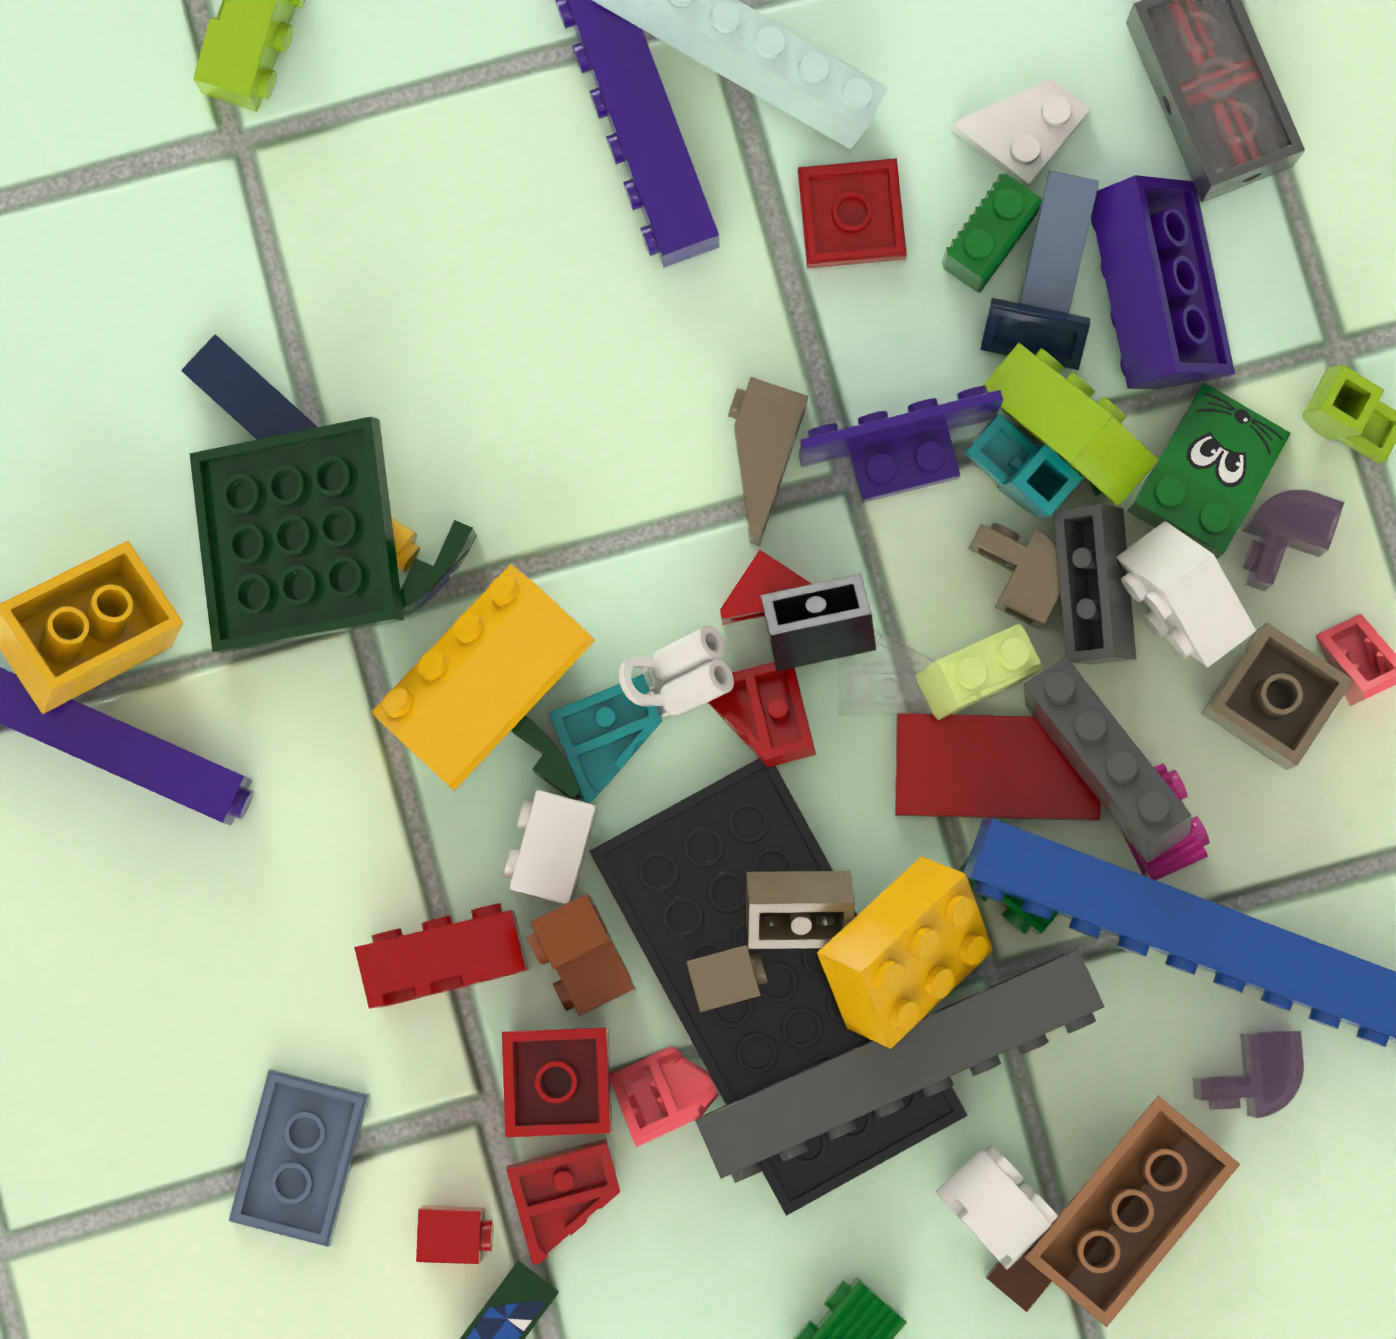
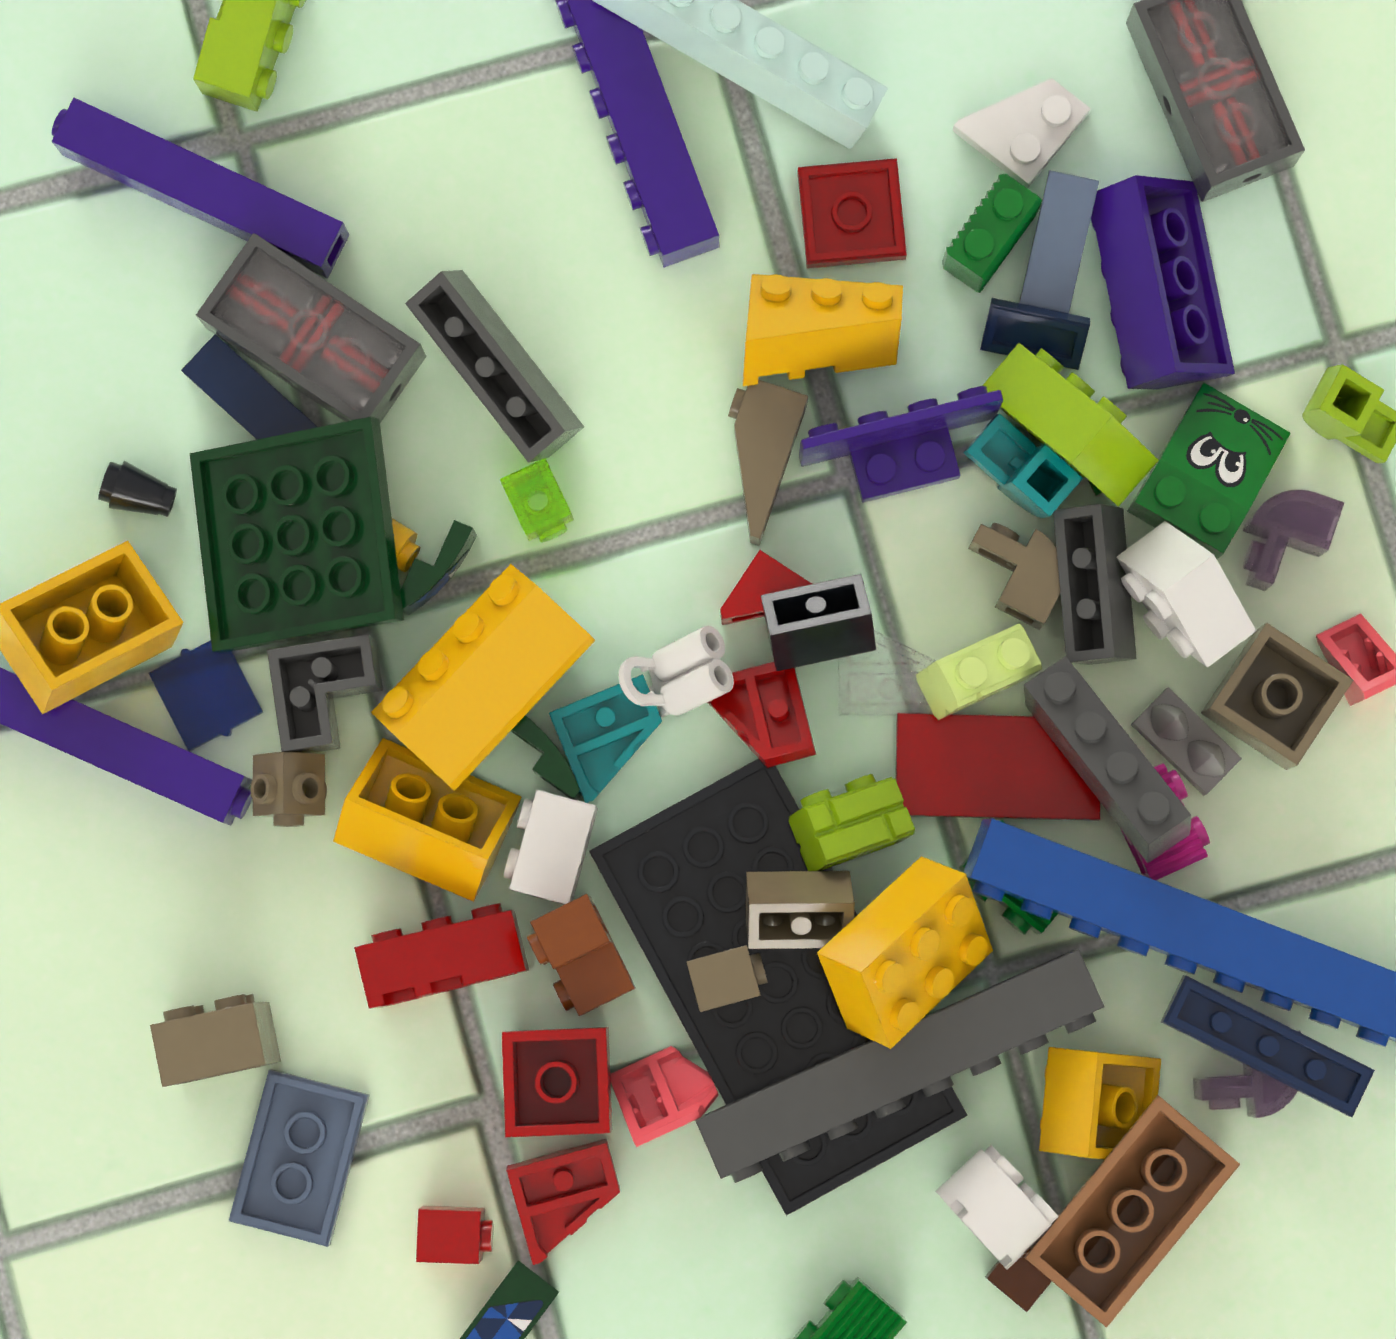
(135, 490): none -> black cone
(197, 186): none -> dark purple brick
(205, 694): none -> clear blue piece
(214, 1043): none -> dark tan brick
(288, 787): none -> dark tan brick
(308, 680): none -> dark grey brick
(310, 333): none -> clear brick
(421, 825): none -> yellow slope
(494, 365): none -> dark grey brick
(533, 480): none -> clear neon green brick
(819, 324): none -> yellow wedge
(851, 823): none -> lime brick
(1093, 1099): none -> yellow slope
(1186, 741): none -> light grey tile
(1267, 1046): none -> dark blue tile

